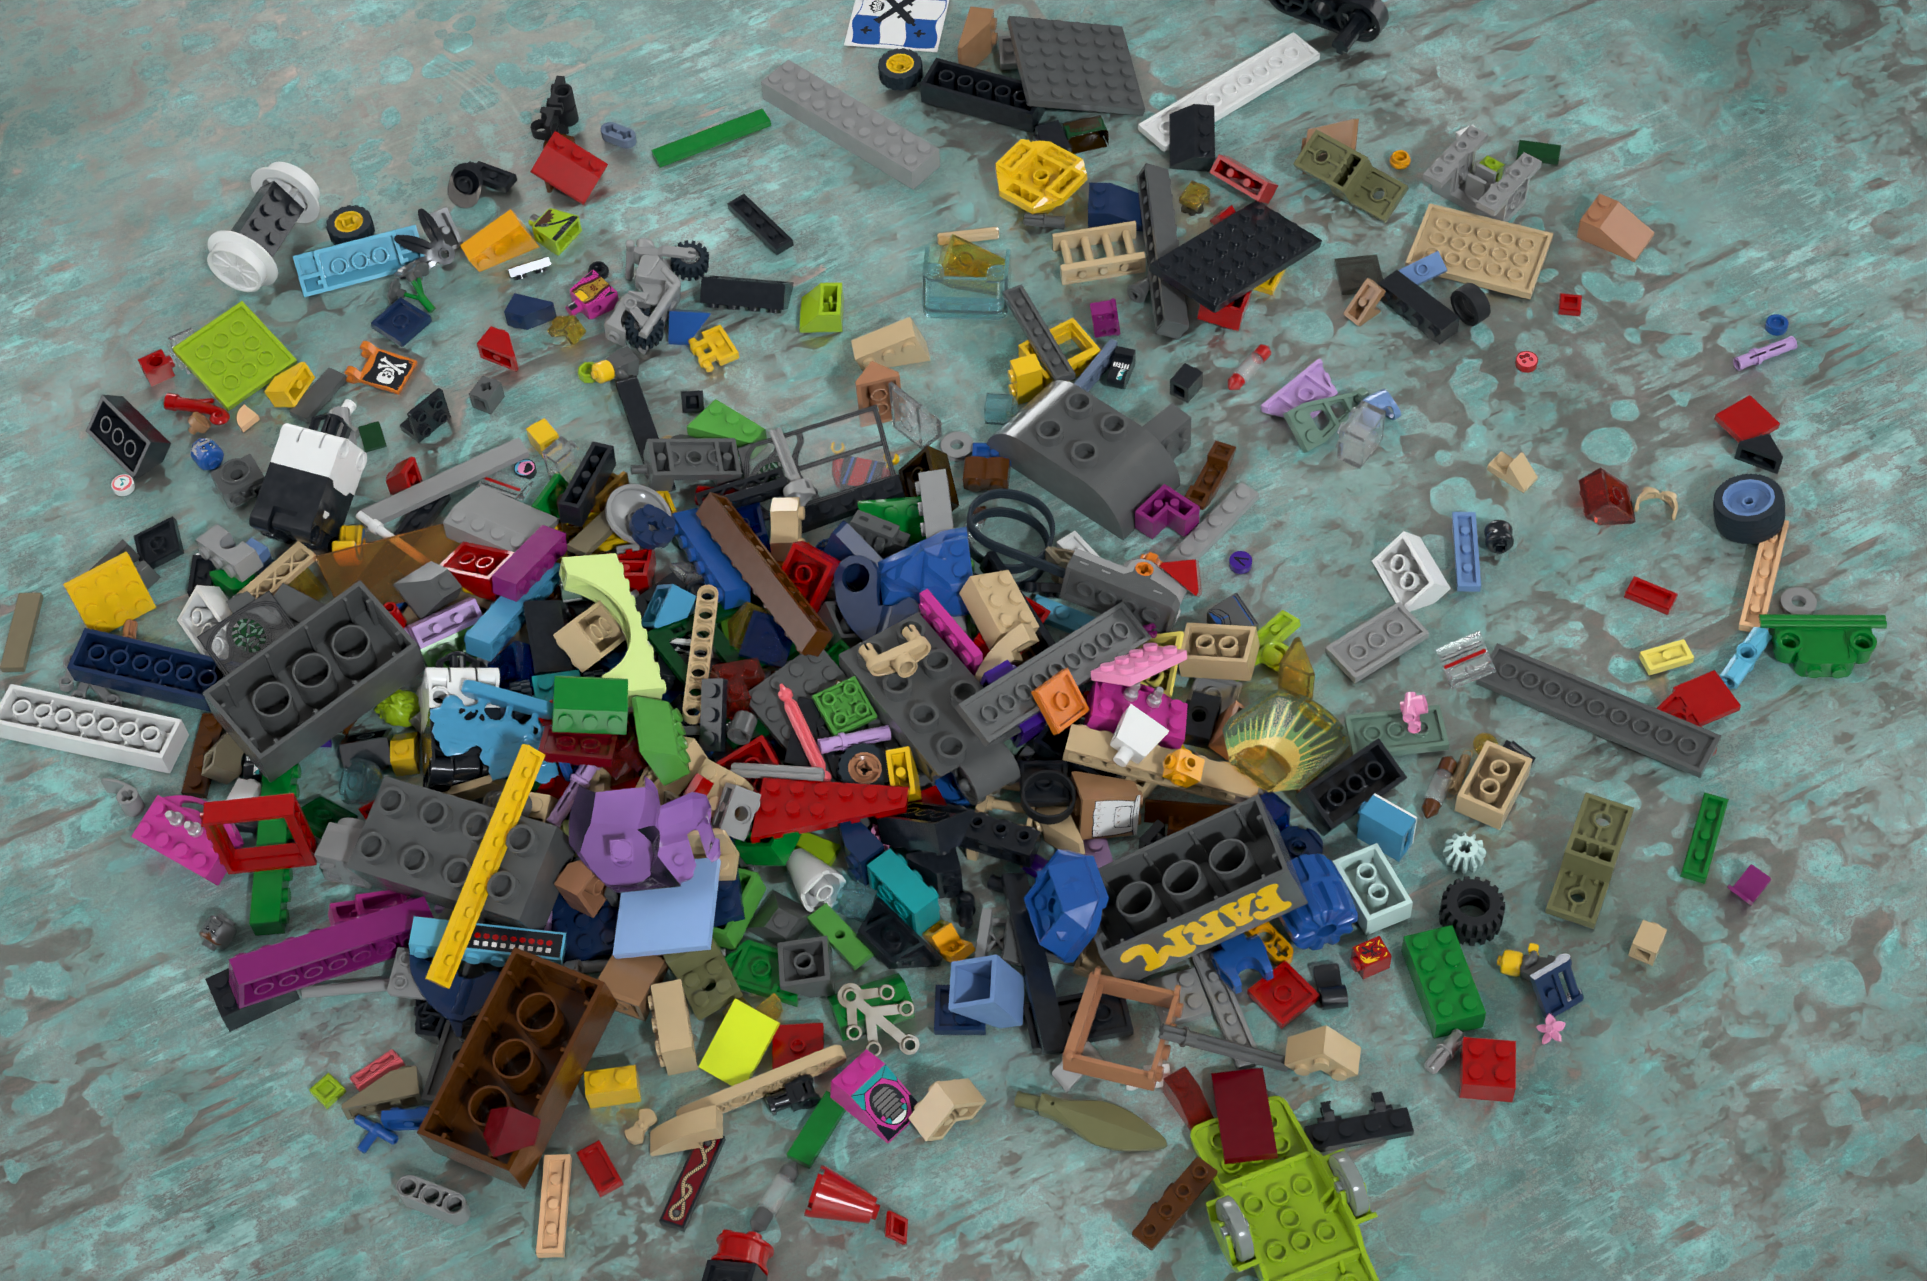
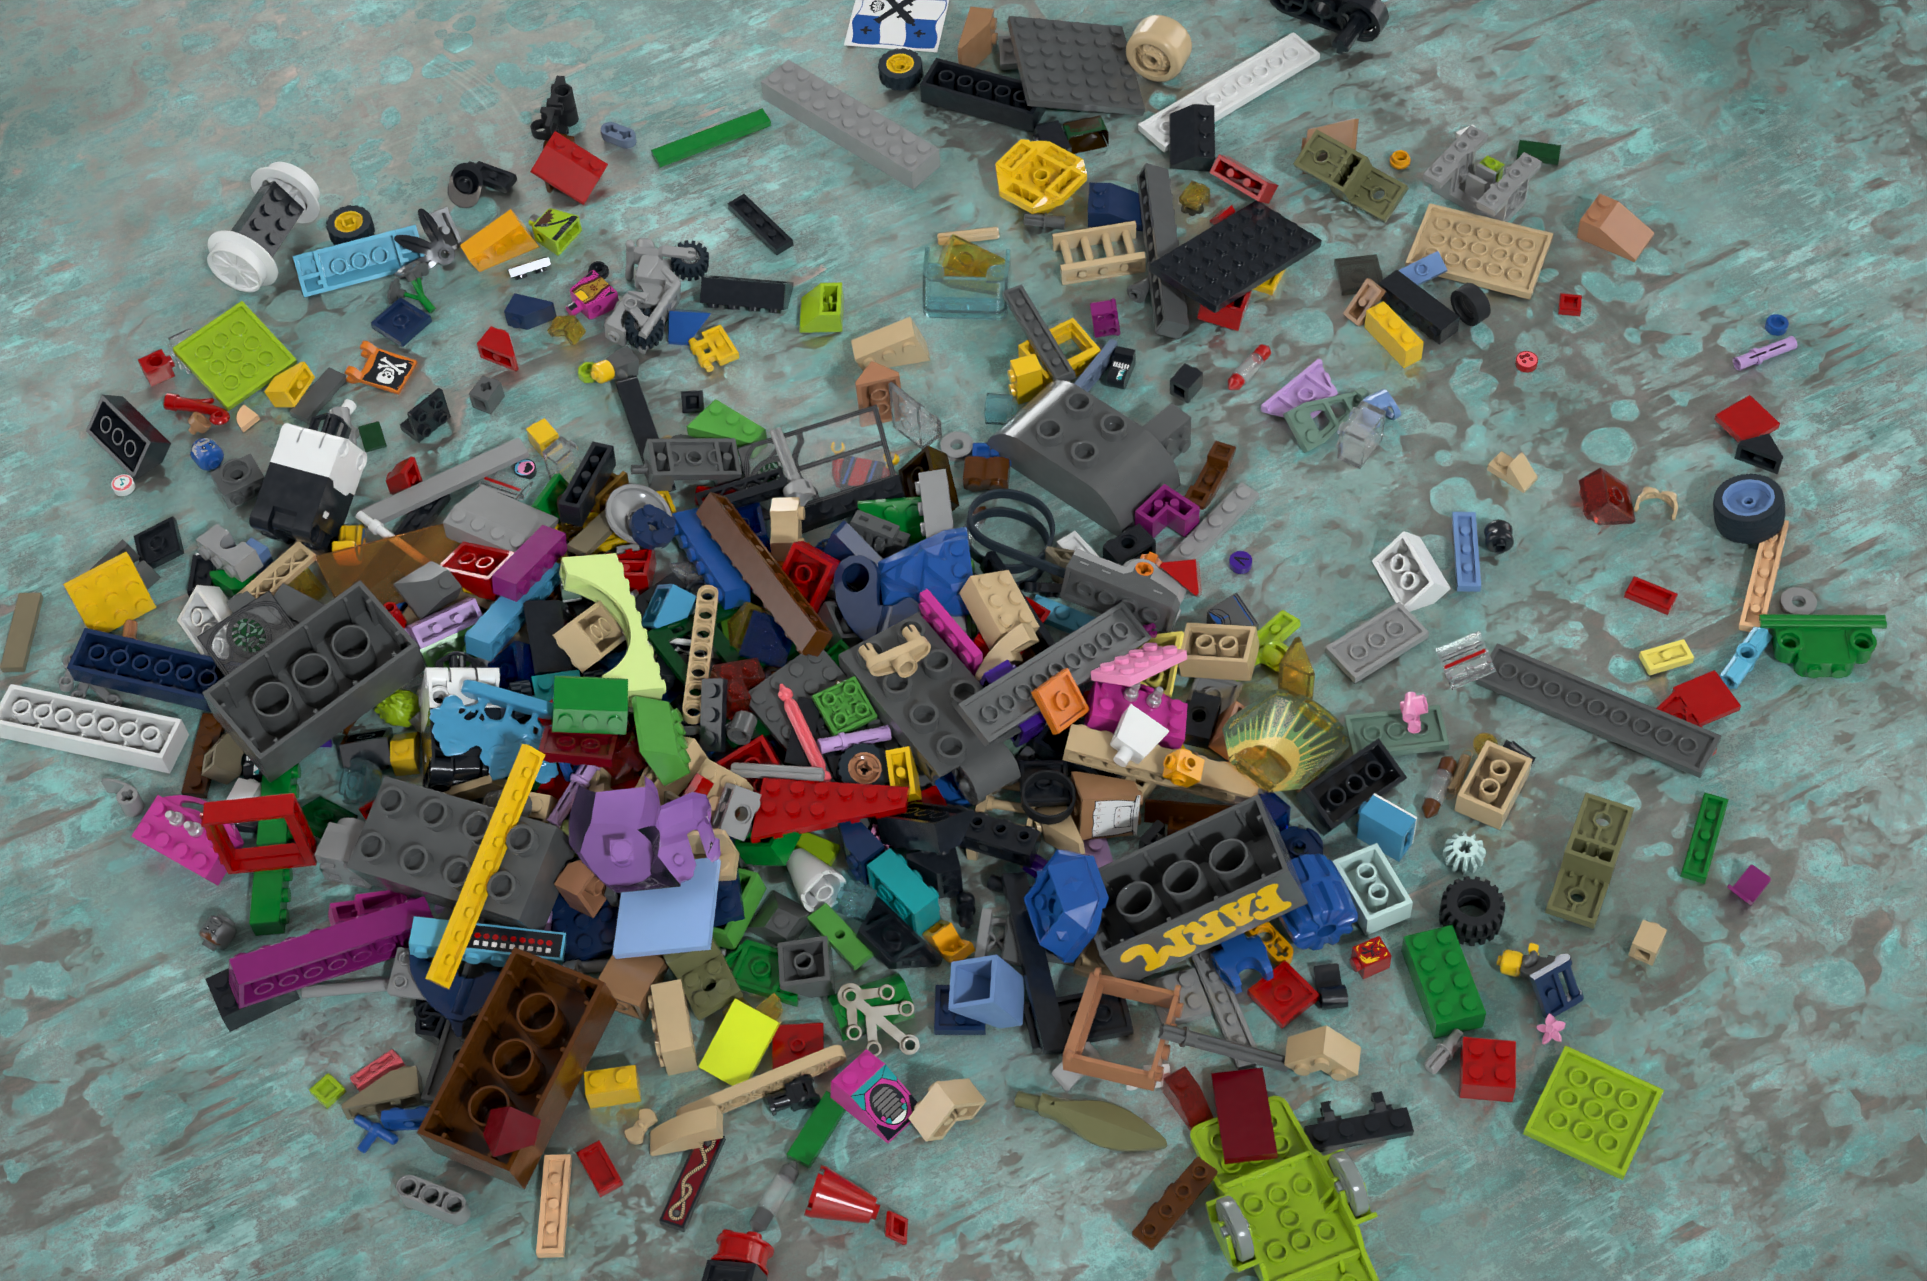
(1135, 539): none -> black brick
(1158, 48): none -> tan wheel
(1394, 334): none -> yellow brick
(1593, 1112): none -> lime plate

